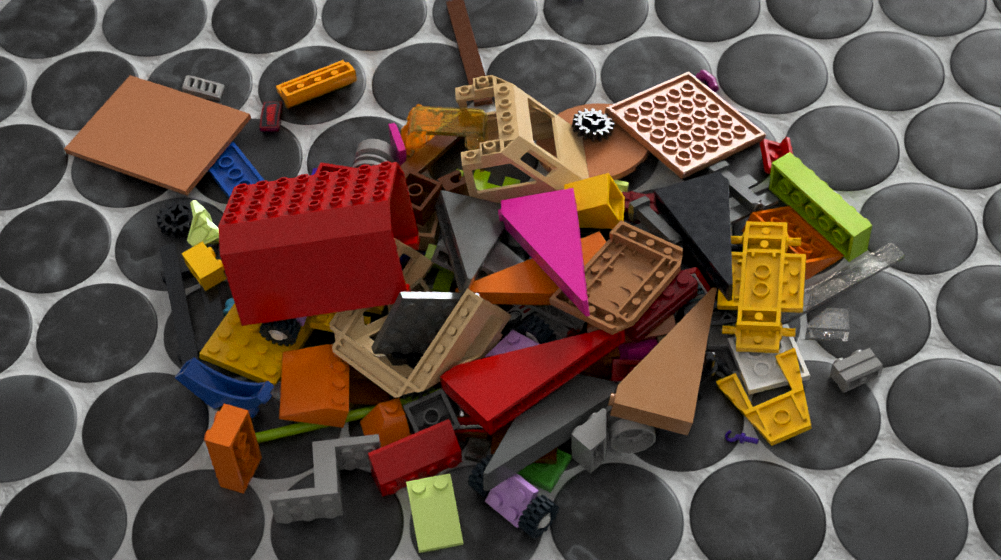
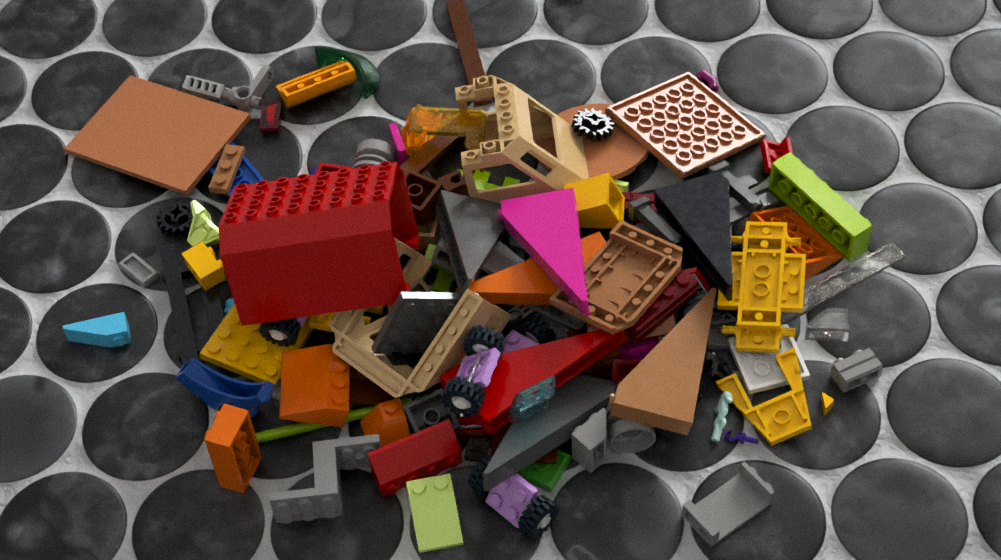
(100, 331): none -> medium azure slope
(138, 270): none -> light grey tile
(227, 169): none -> medium nougat plate
(250, 97): none -> light grey piece
(370, 77): none -> clear green windscreen
(466, 391): none -> plate
(532, 400): none -> clear light blue slope
(721, 410): none -> light aqua animal
(729, 505): none -> light grey panel
(826, 402): none -> yellow piece

